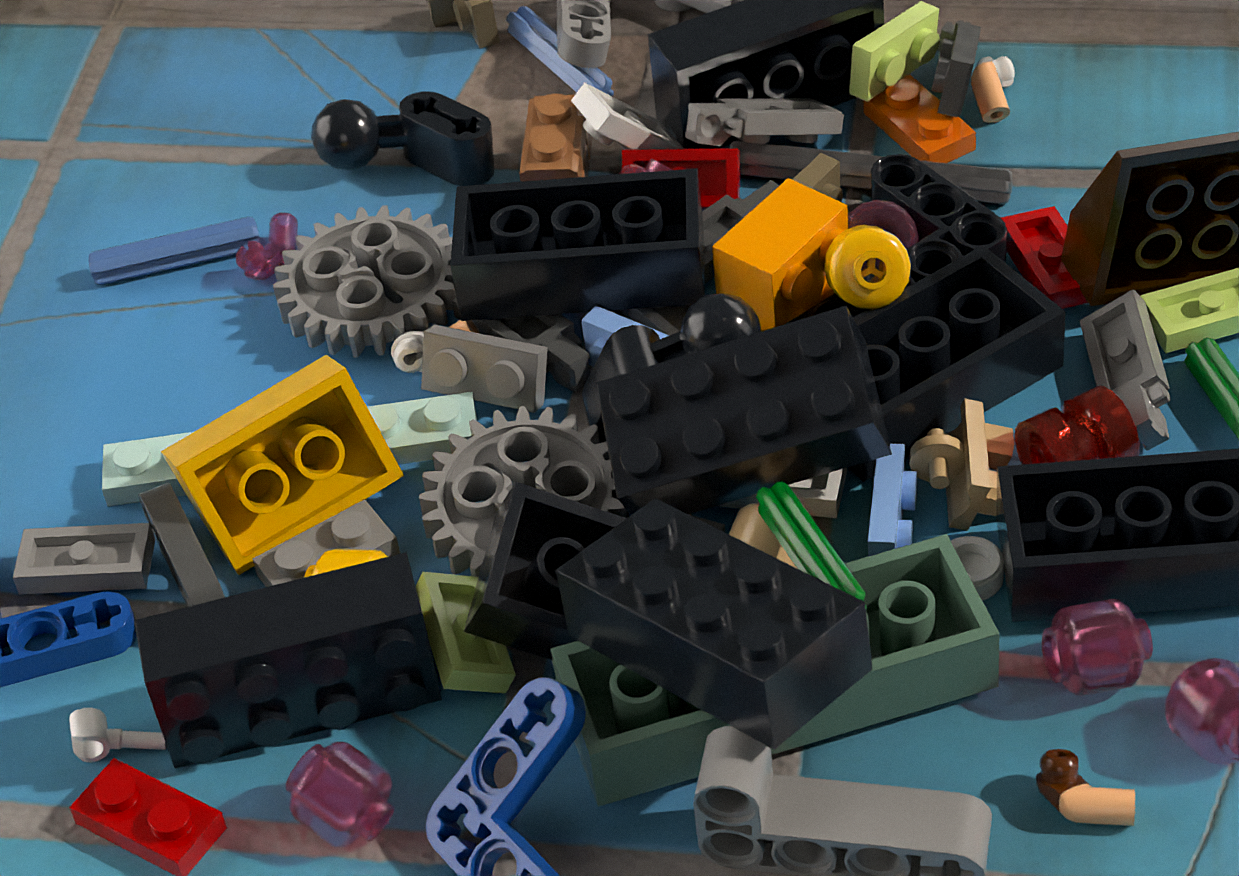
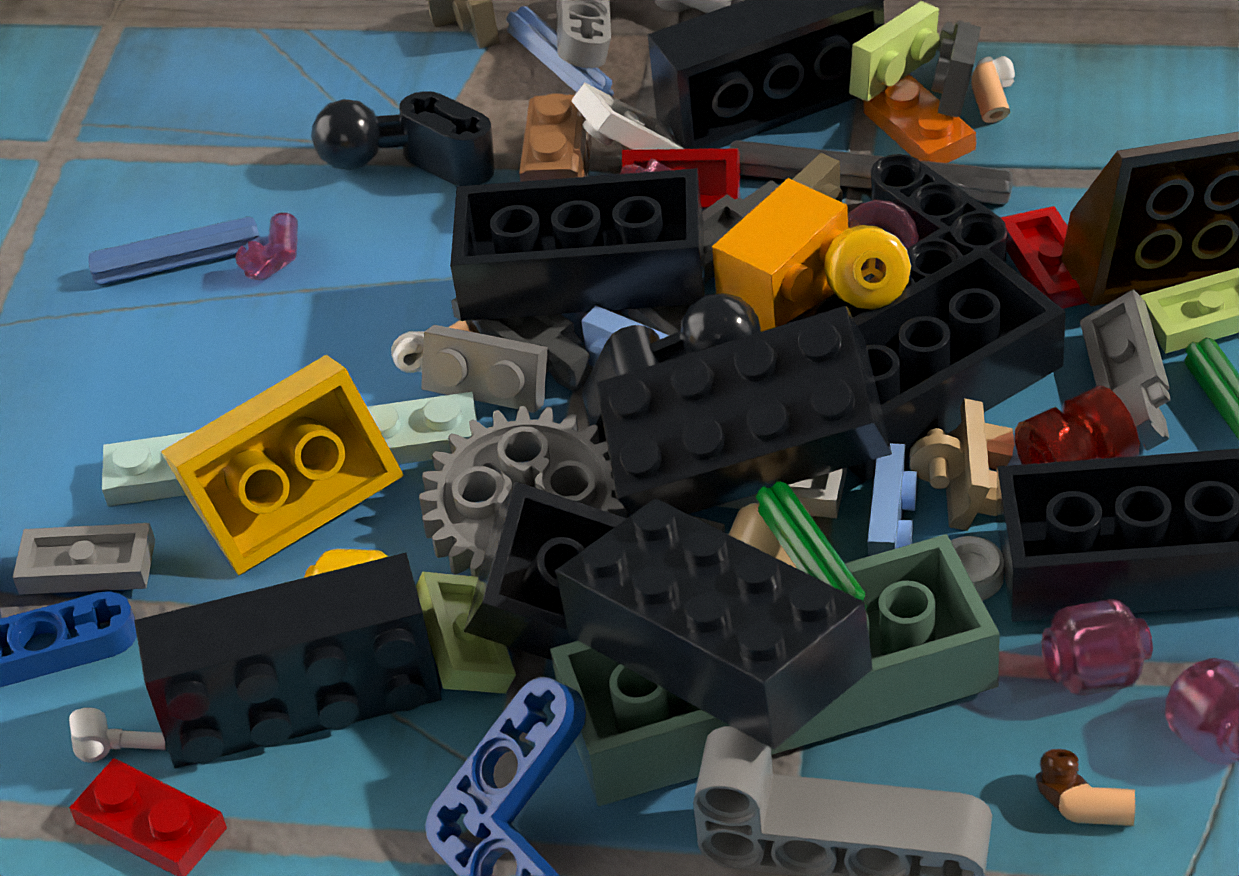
(180, 546): dark grey beam -> none
(340, 794): clear pink head -> none
(350, 529): light grey plate -> none
(366, 280): light grey gear -> none
(759, 118): light grey hinge -> none

